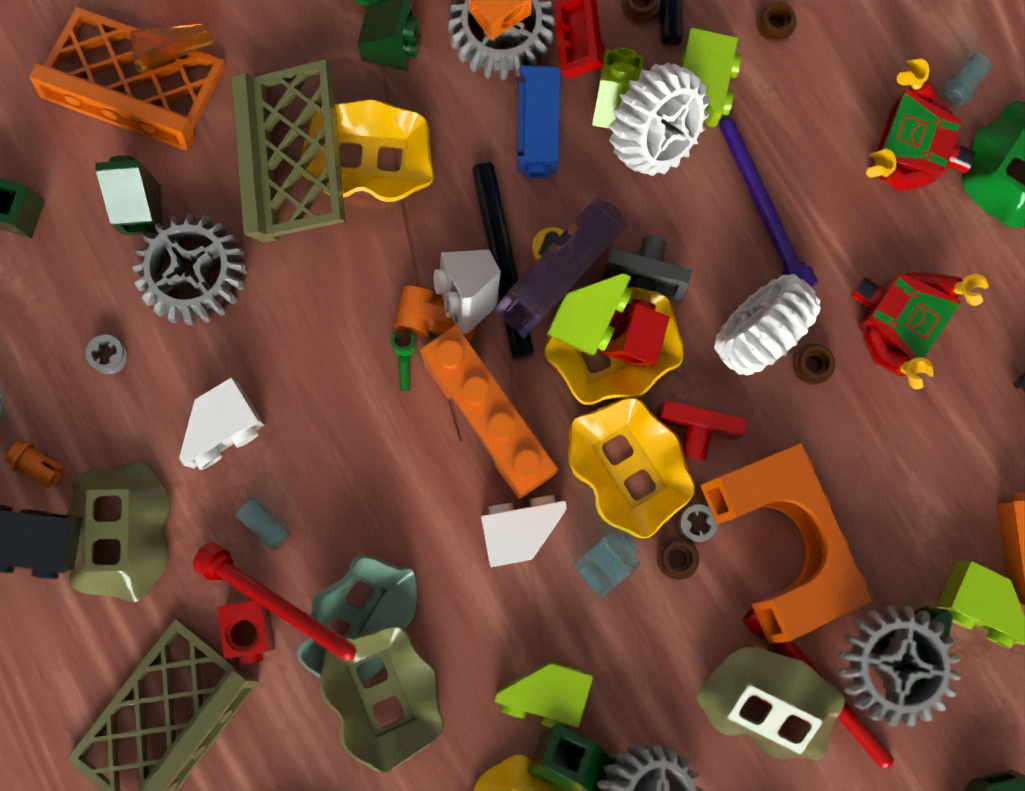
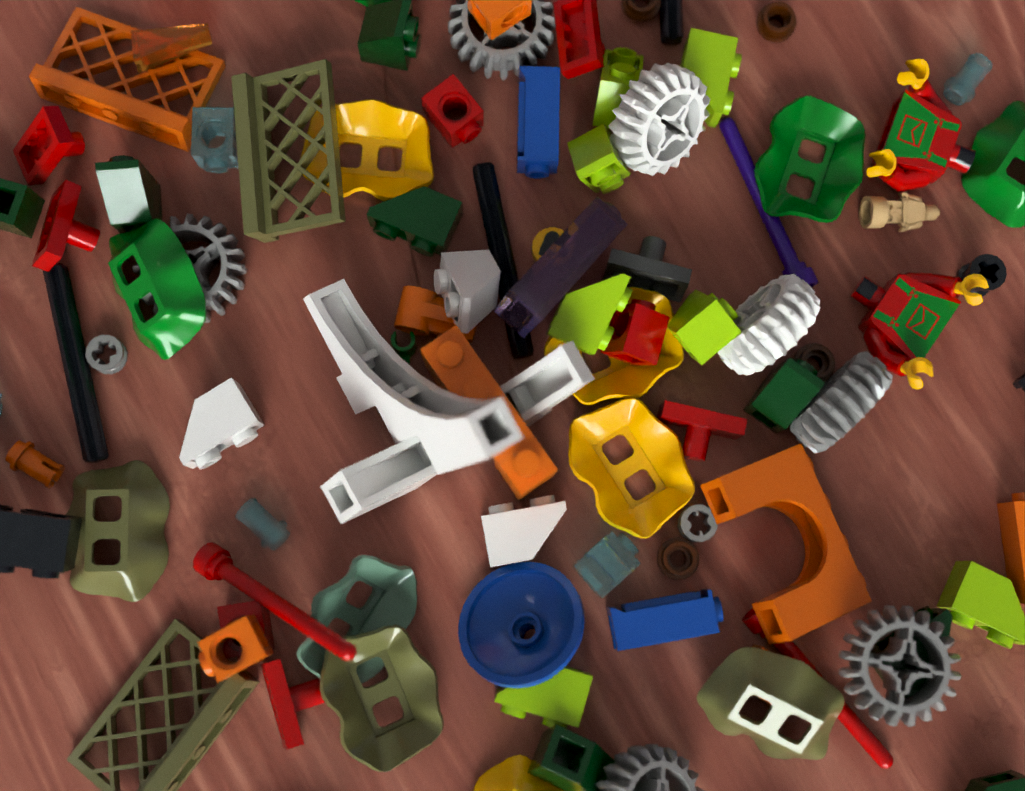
(46, 144): none -> red tile
(61, 228): none -> red tile
(75, 364): none -> black axle
(170, 279): none -> green piece
(210, 123): none -> clear light blue brick
(253, 643): none -> orange brick
(288, 701): none -> red tile
(407, 465): none -> white arch
(419, 217): none -> dark green slope
(448, 96): none -> red brick
(449, 426): none -> white arch
(508, 606): none -> blue dish
(598, 160): none -> lime slope
(665, 619): none -> blue window
(704, 325): none -> lime slope
(784, 394): none -> dark green slope
(832, 179): none -> green piece
(842, 402): none -> light grey gear
(907, 212): none -> tan piece
(990, 267): none -> black bush

